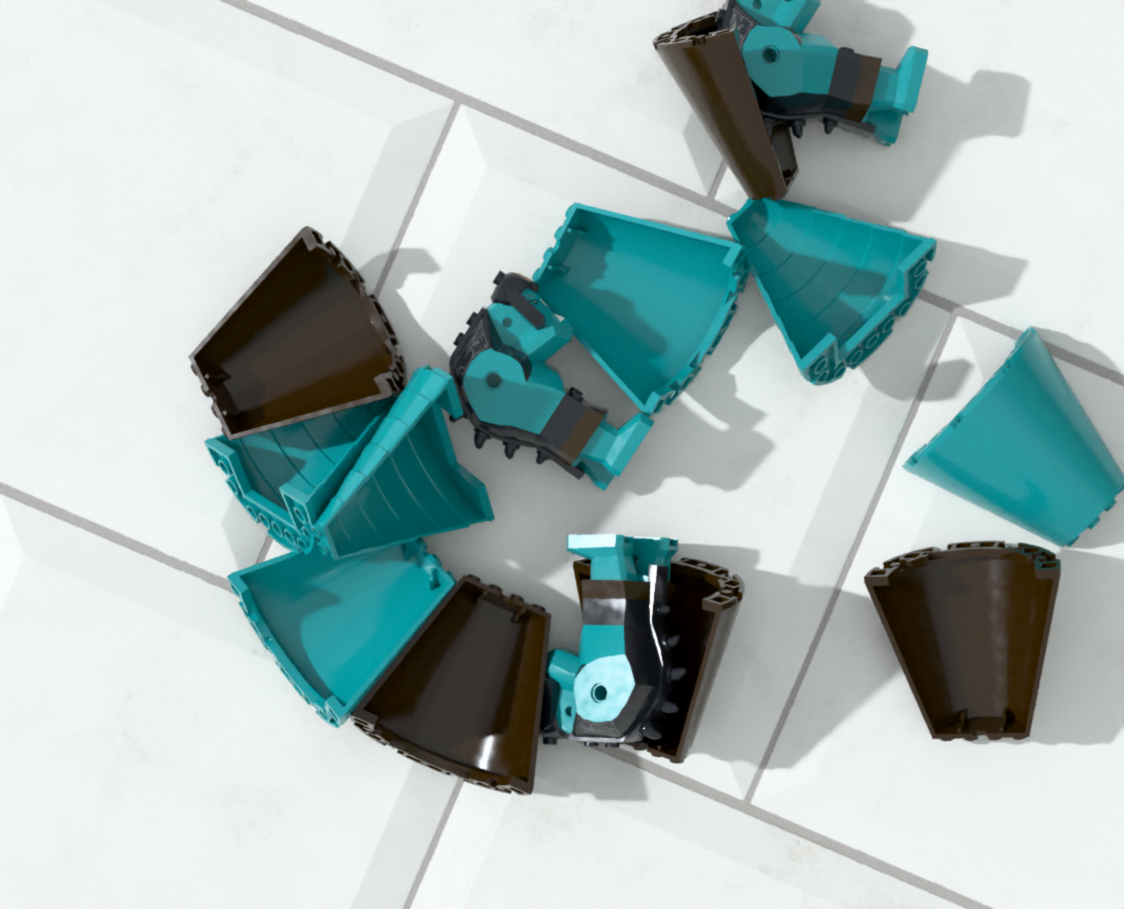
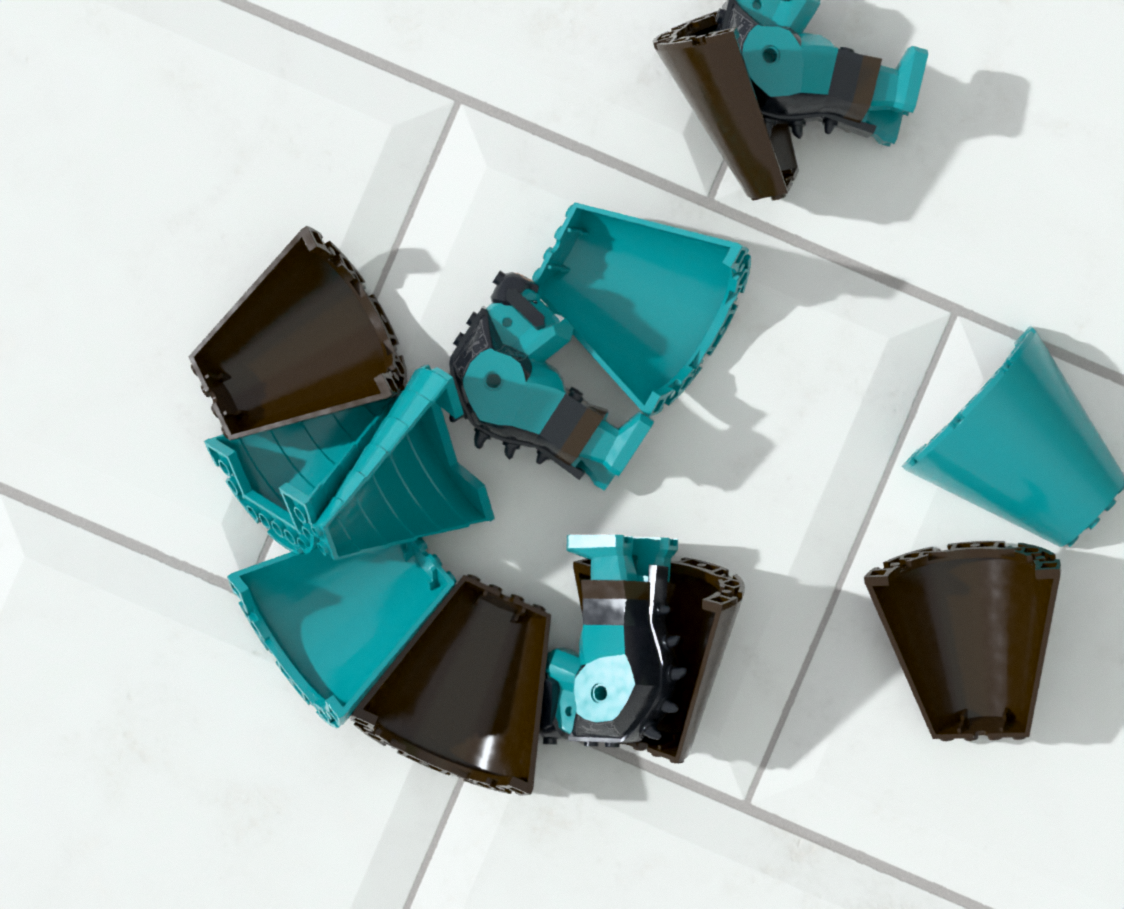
(830, 280): teal cone -> none

